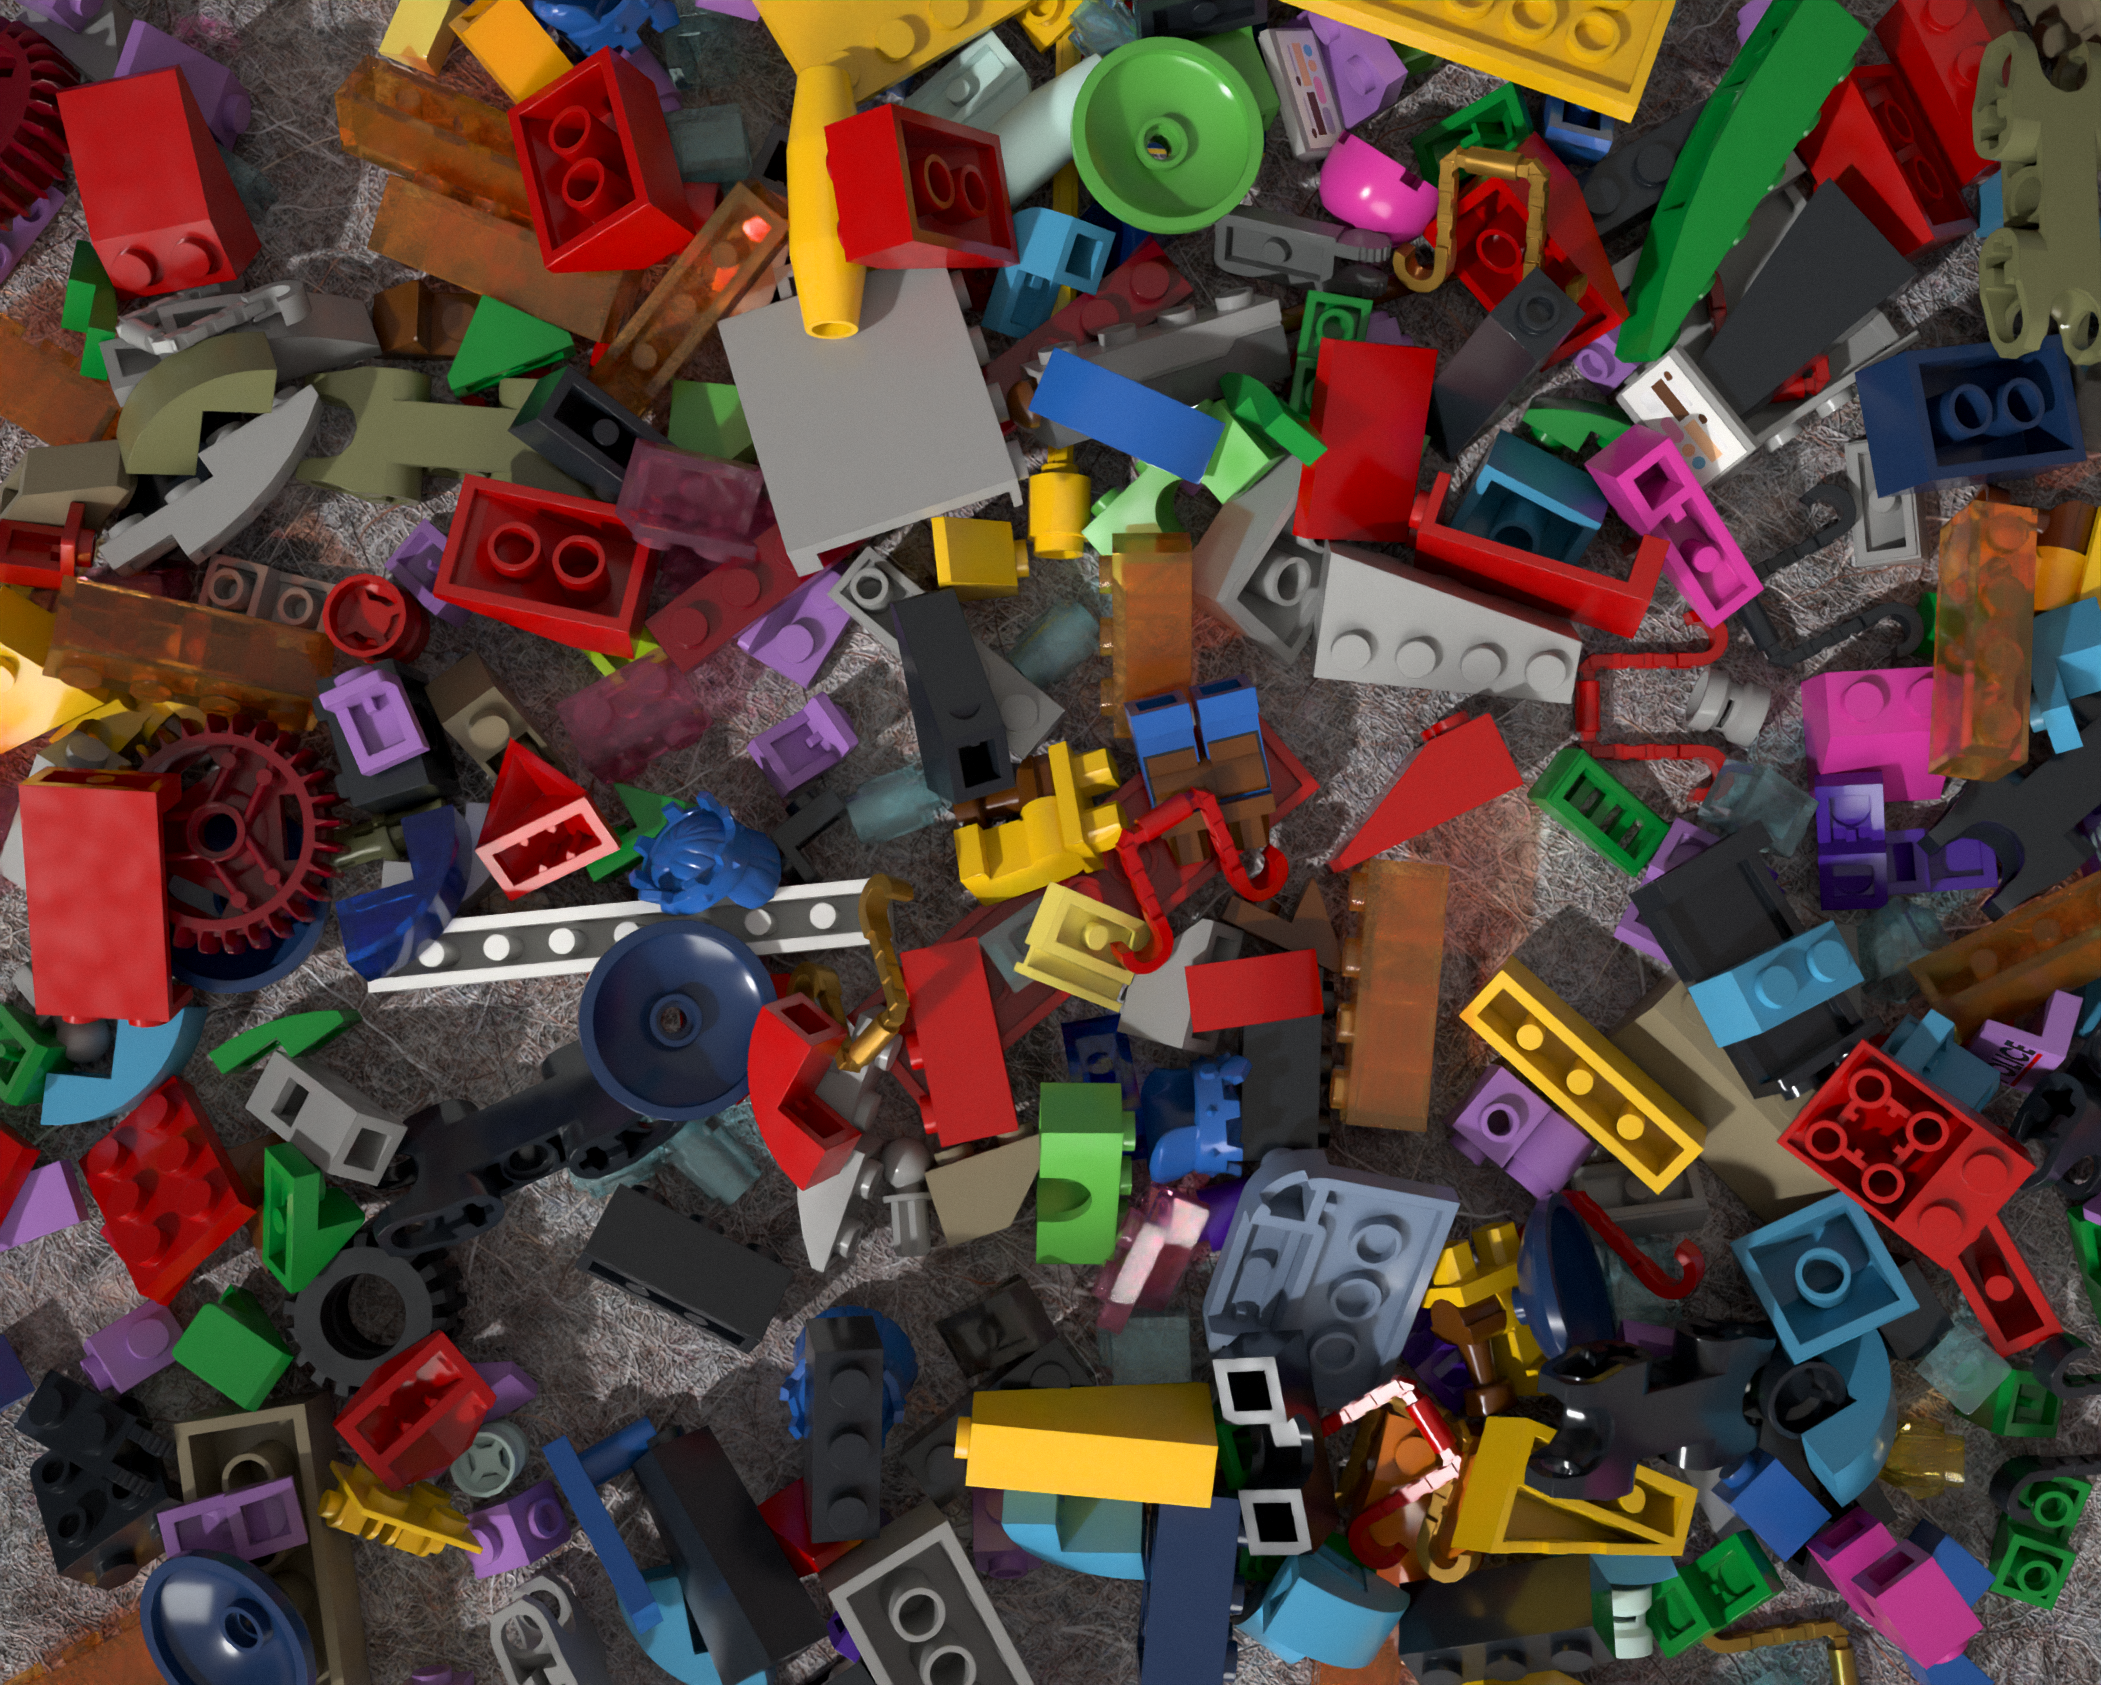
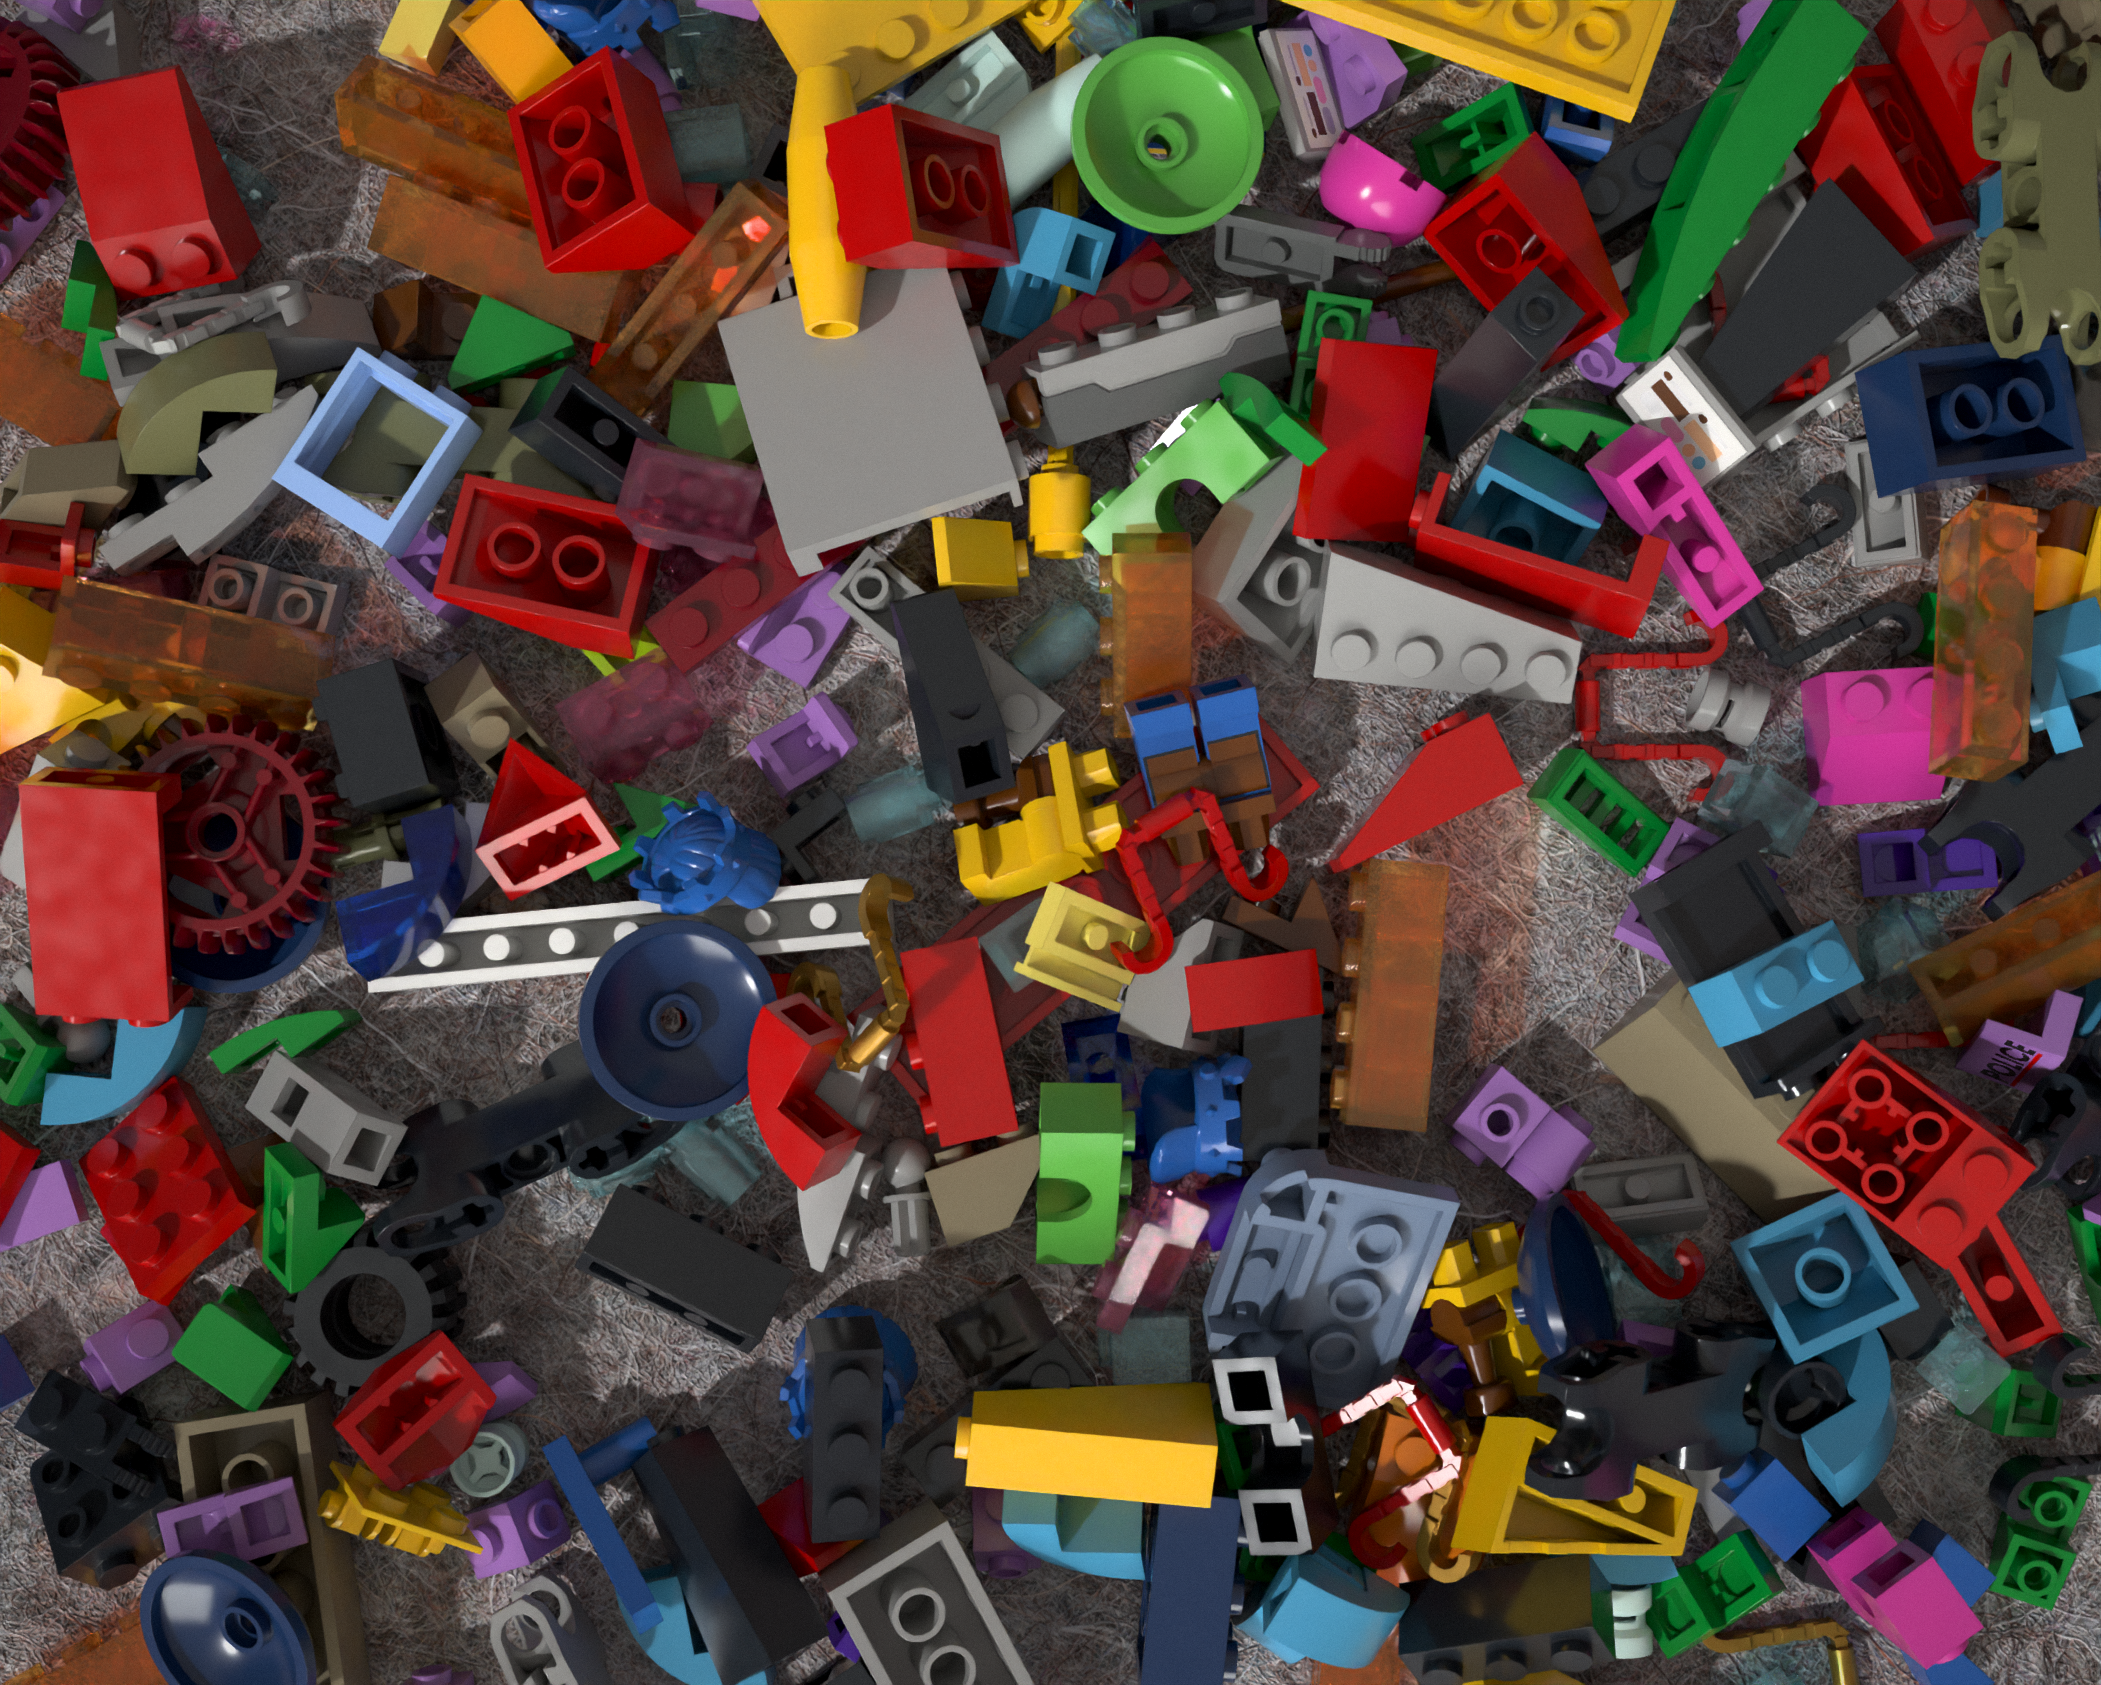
(214, 86): medium lavender slope -> none
(335, 420): none -> light blue window
(375, 620): red wheel -> none
(375, 718): medium lavender bracket -> none
(1126, 416): blue brick -> none
(1493, 164): pearl gold piece -> none
(1585, 1074): yellow brick -> none
(1851, 841): dark purple slope -> none
(1924, 1459): clear yellow rock -> none
(1931, 1052): dark azure brick -> none

